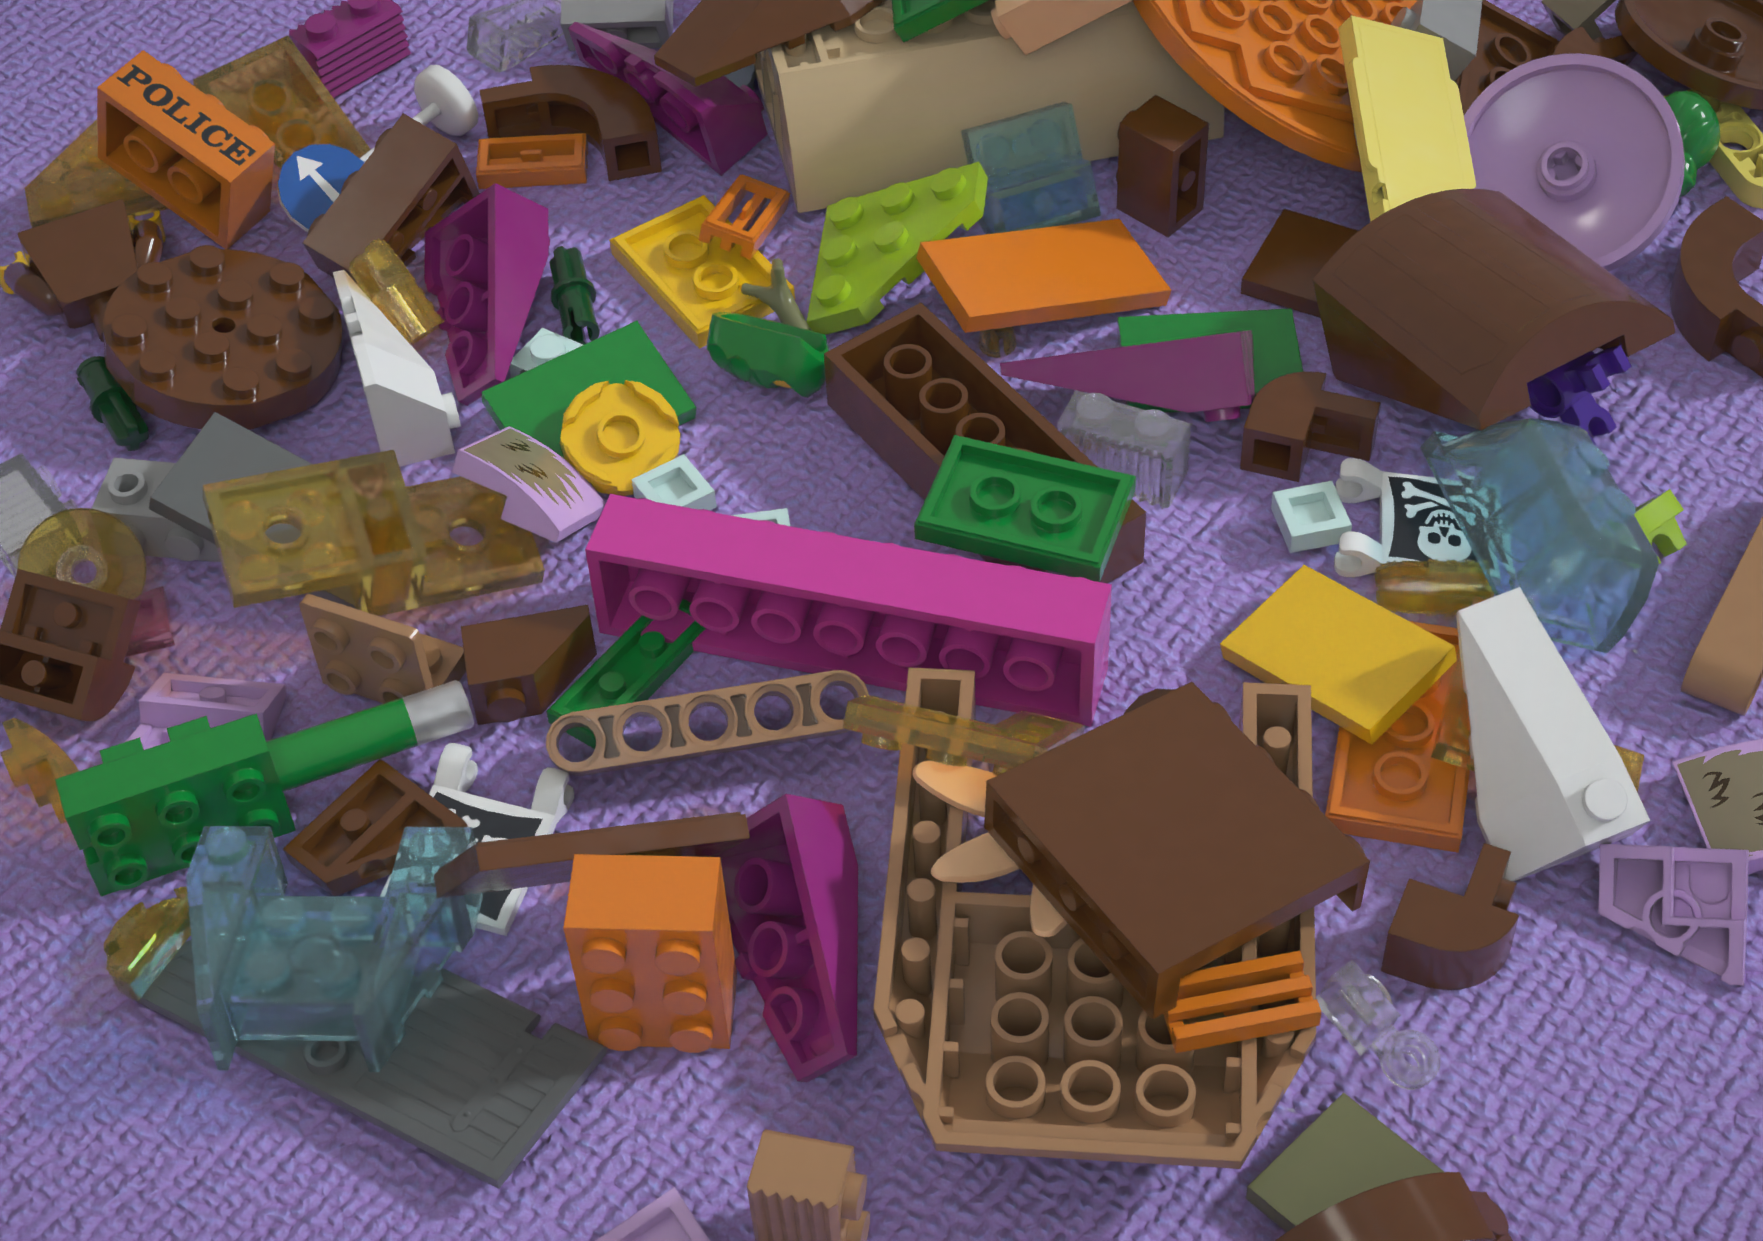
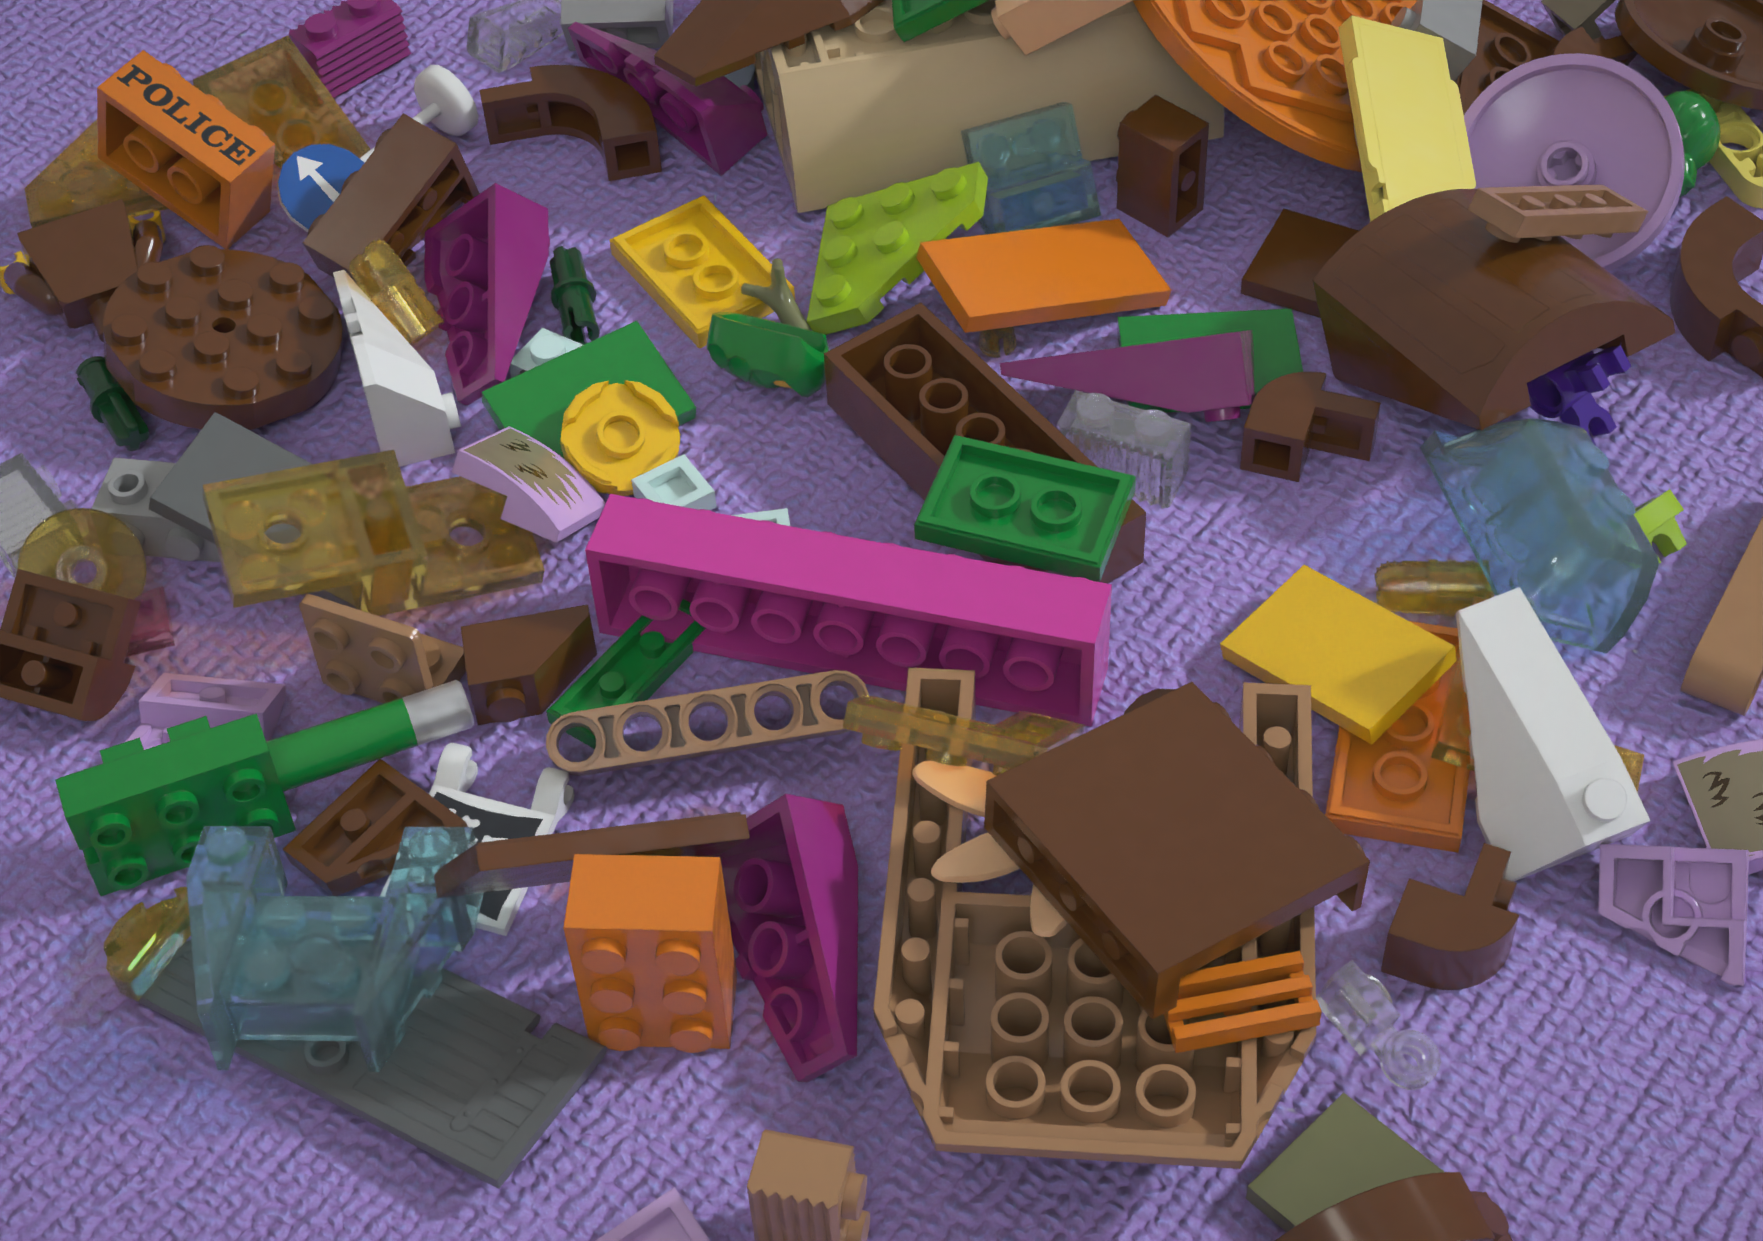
(36, 762): clear yellow slope -> none
(532, 160): orange tile -> none
(734, 234): orange tile -> none
(1310, 516): light aqua plate -> none
(1413, 520): flag -> none
(1555, 211): none -> medium nougat plate

